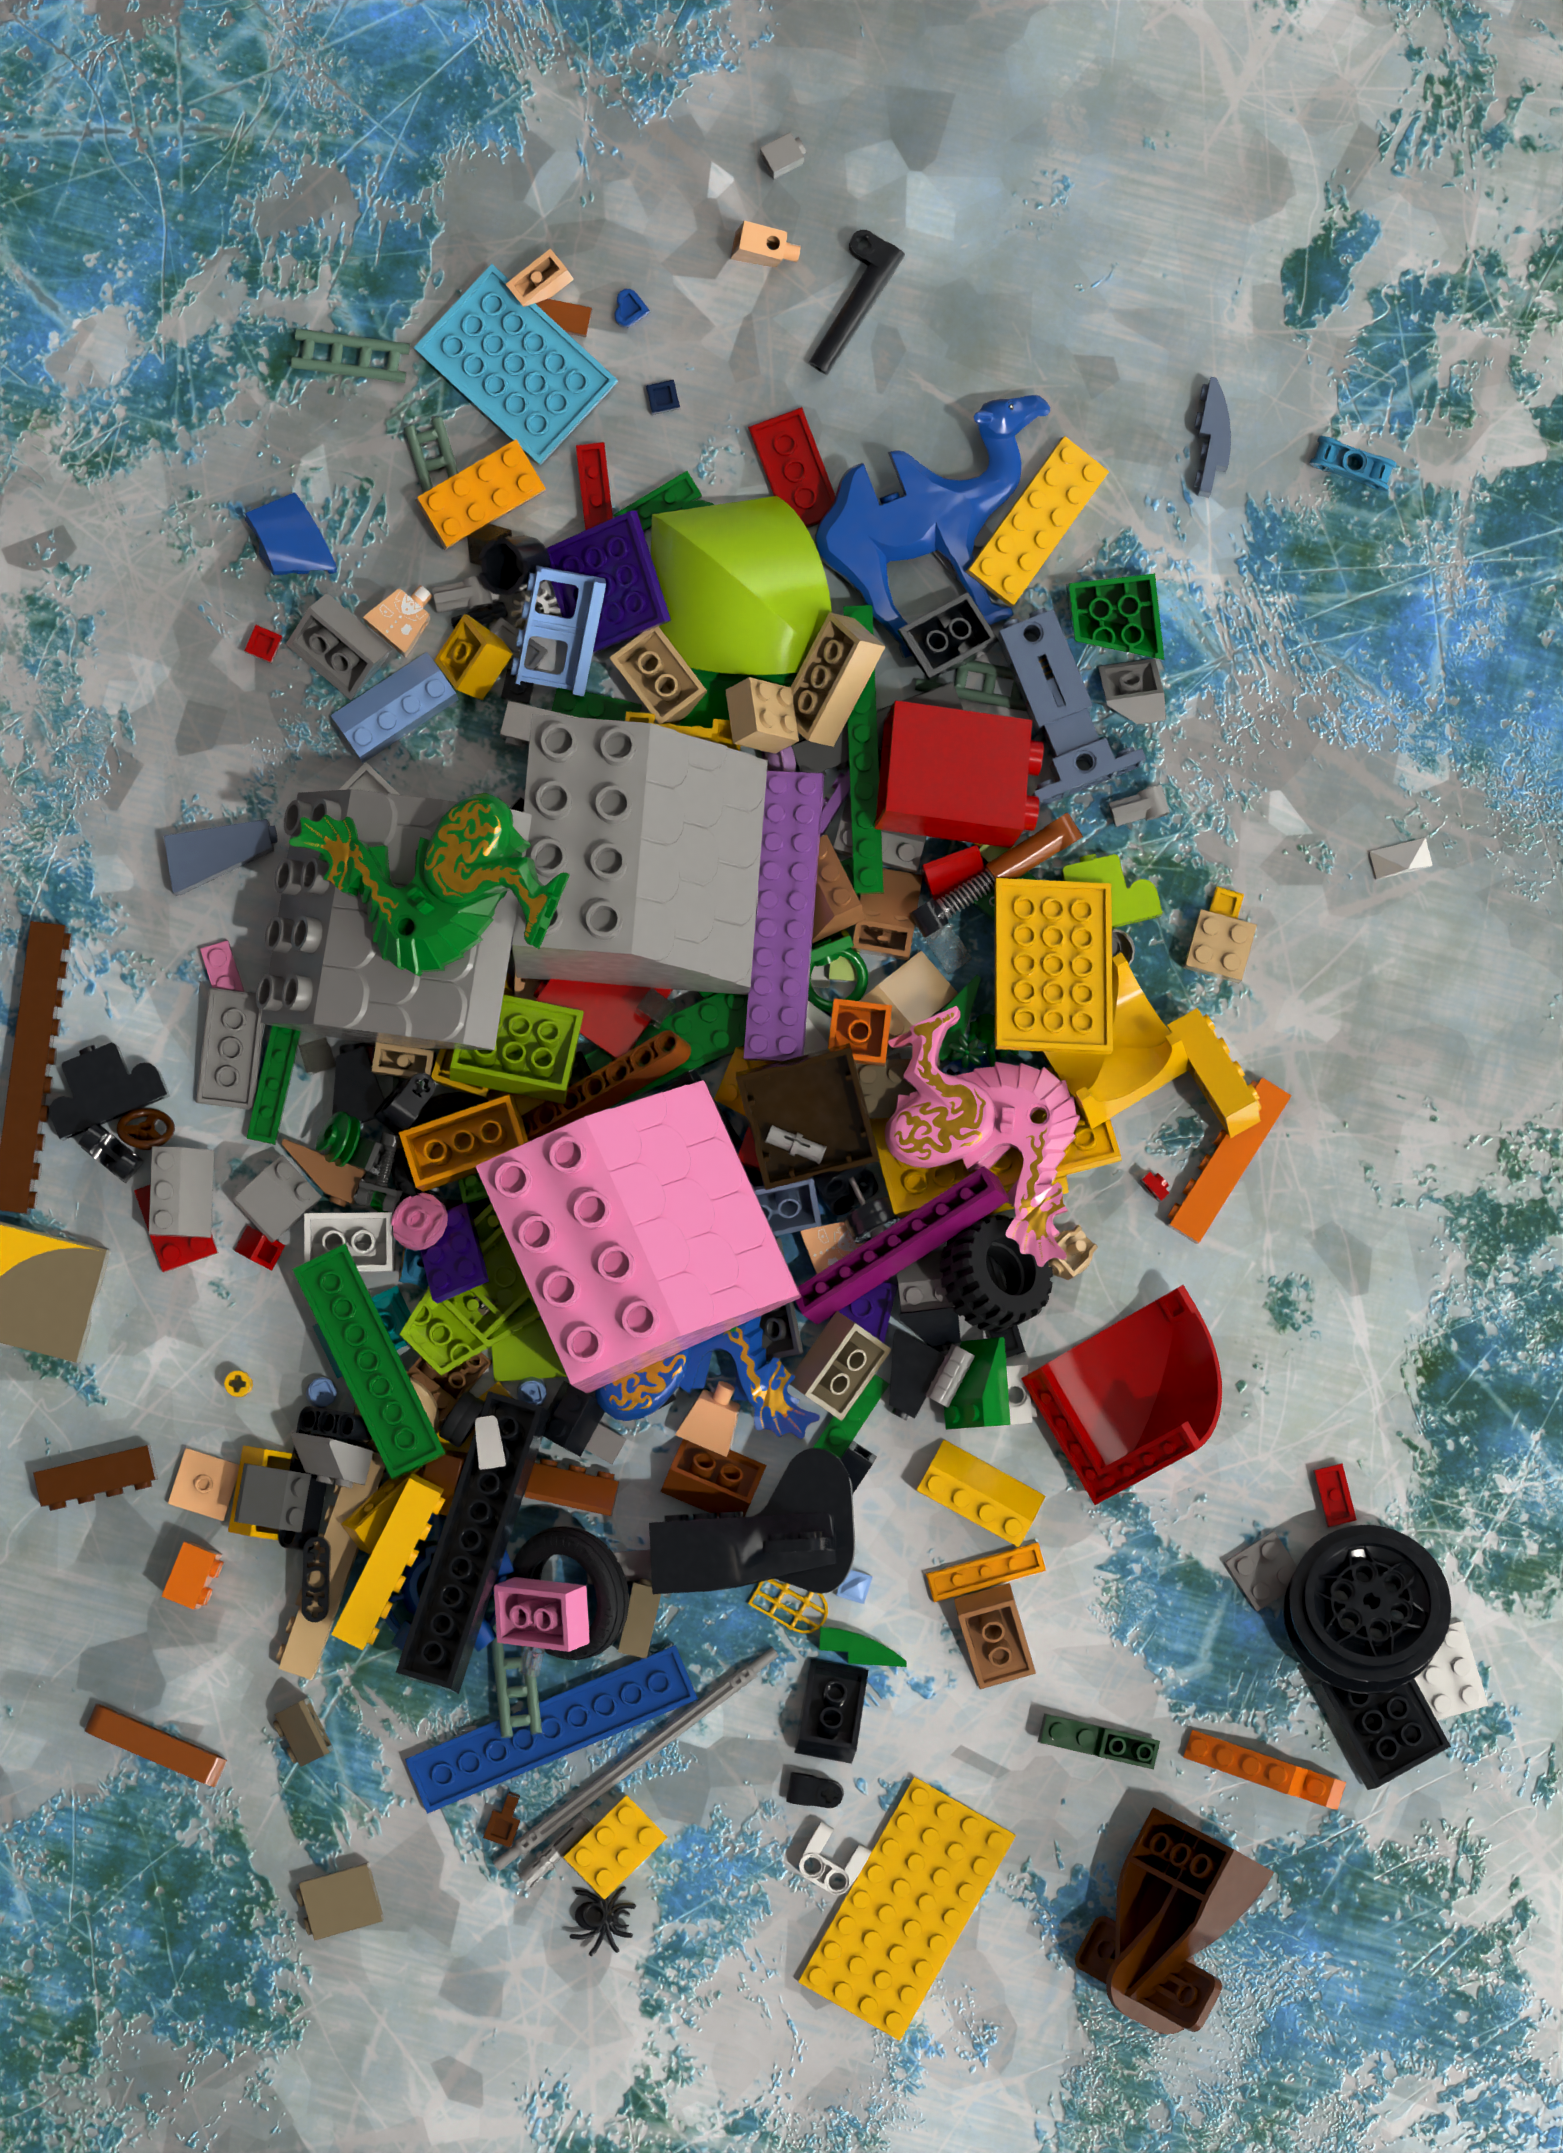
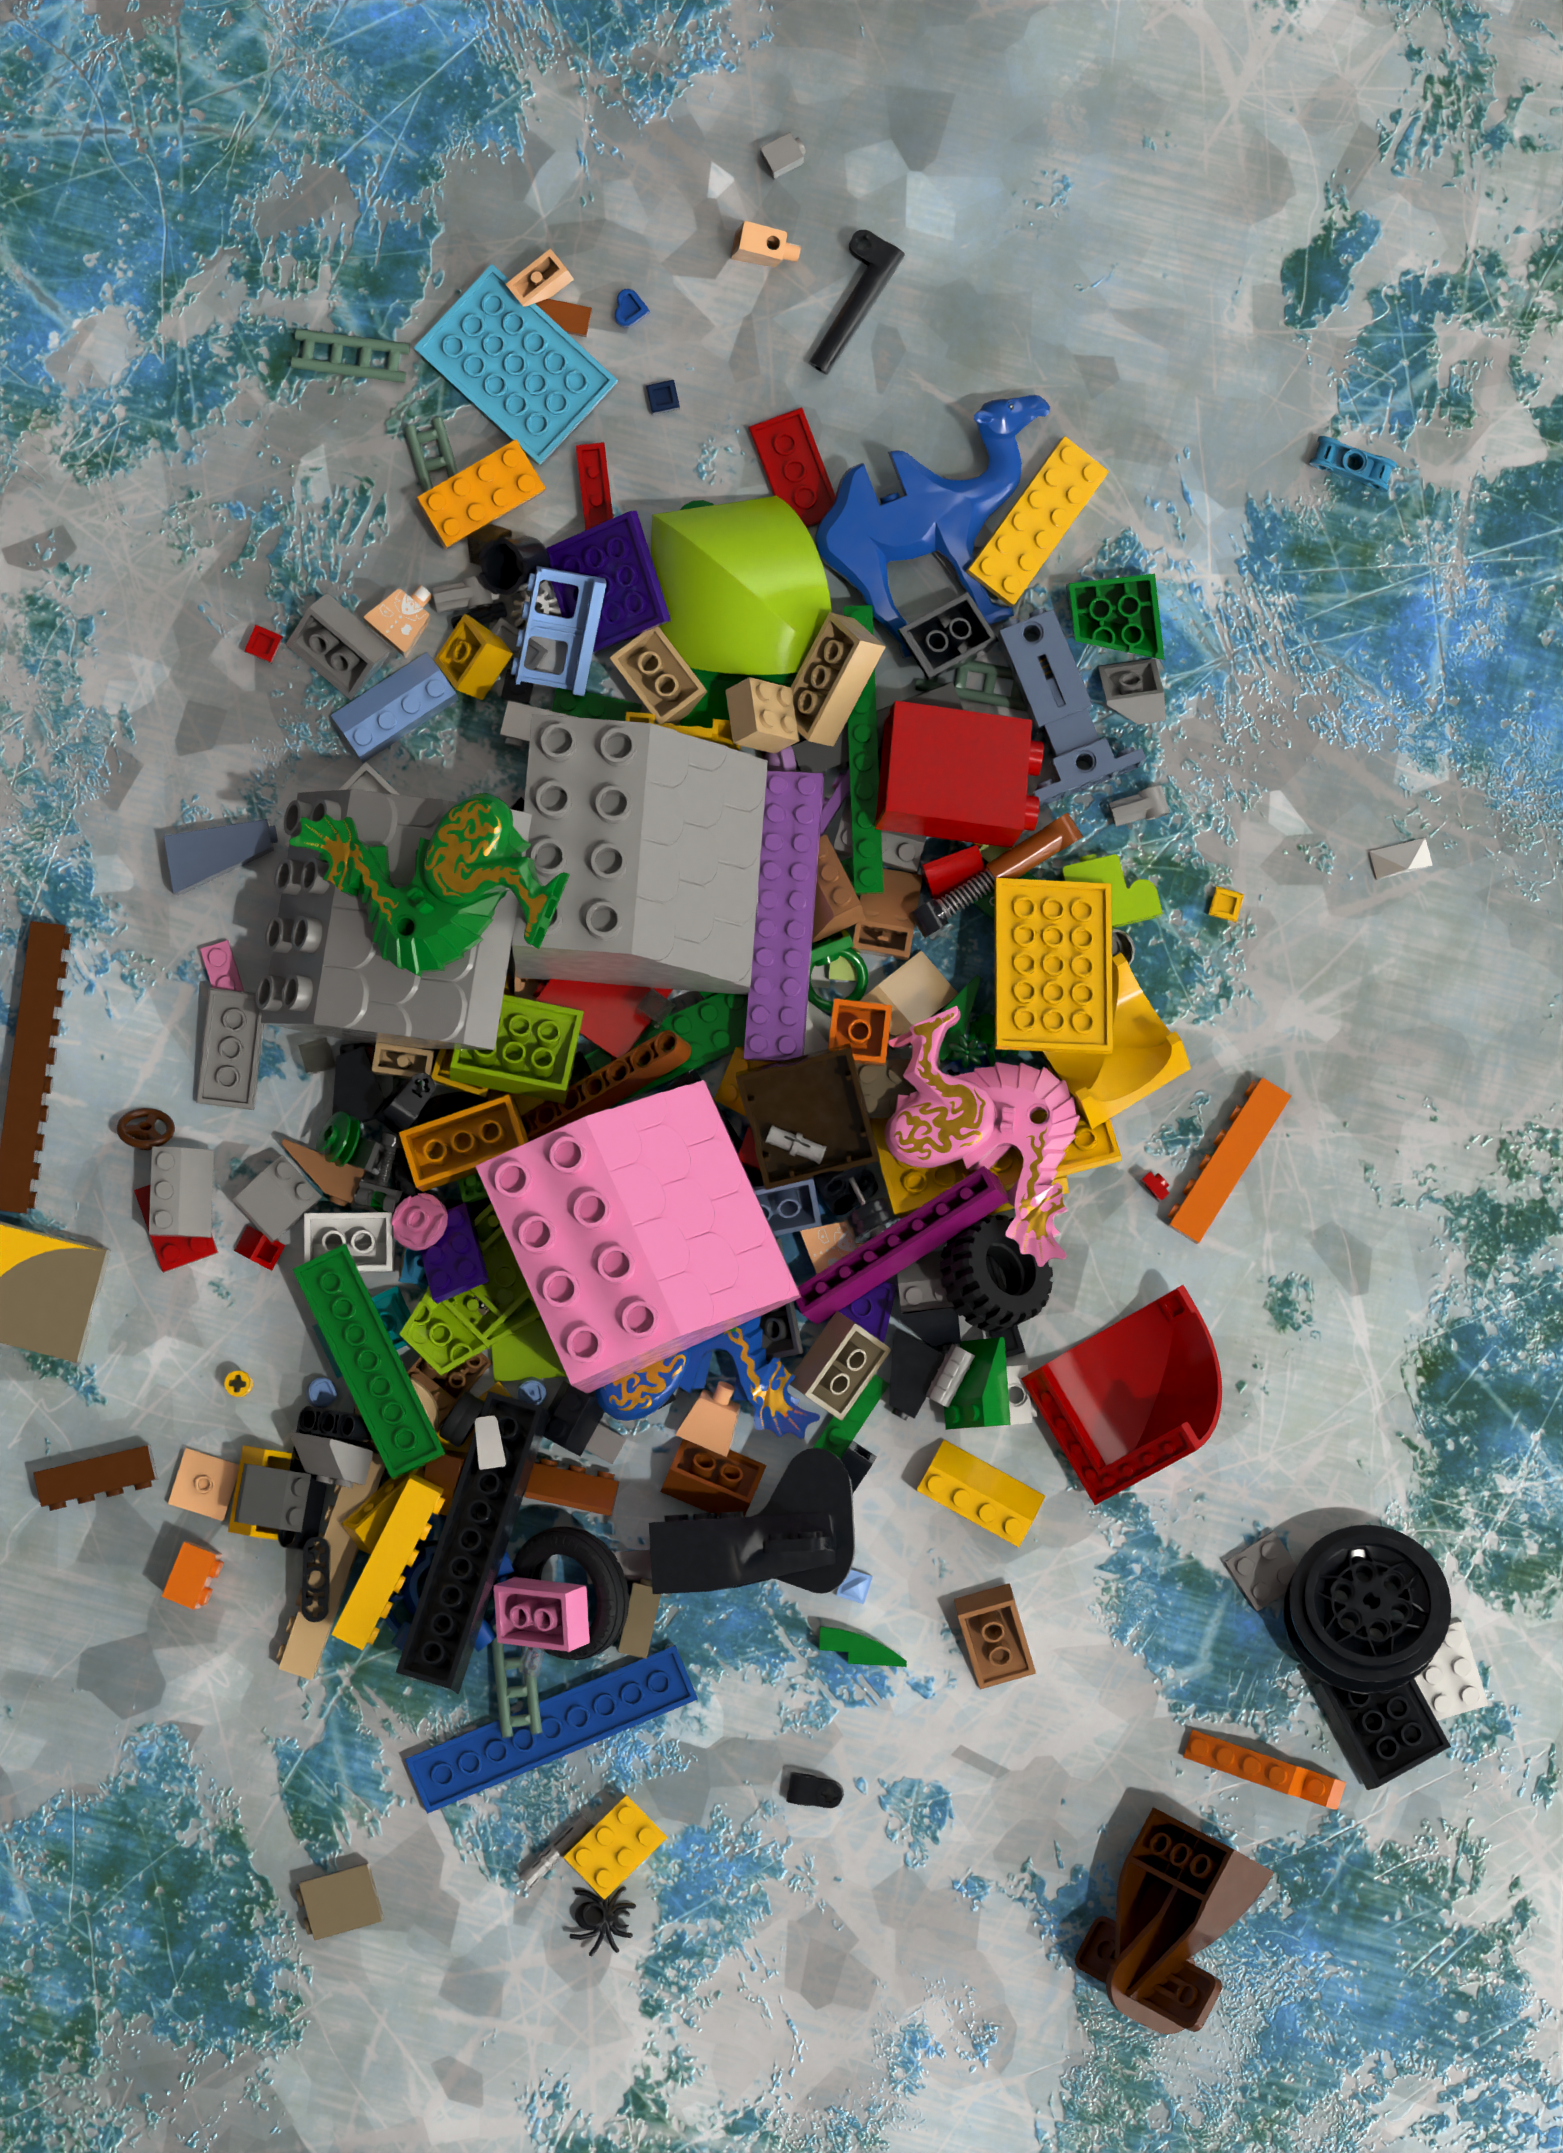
(103, 1090): black brick -> none
(110, 1152): black piece -> none
(155, 1745): dark orange beam -> none
(274, 1085): green plate -> none
(289, 537): blue slope -> none
(303, 1732): dark tan slope -> none
(503, 1825): reddish brown plate -> none
(635, 1759): light grey axle -> none
(666, 498): green plate -> none
(798, 1614): yellow window -> none
(828, 1867): white piece -> none
(831, 1711): black slope -> none
(906, 1908): yellow plate -> none
(947, 948): clear slope -> none
(986, 1572): light orange tile -> none
(1078, 1251): tan hand -> none
(1098, 1741): dark green slope -> none
(1215, 427): sand blue slope -> none
(1216, 1074): yellow brick -> none
(1220, 946): tan brick -> none
(1334, 1495): red plate -> none

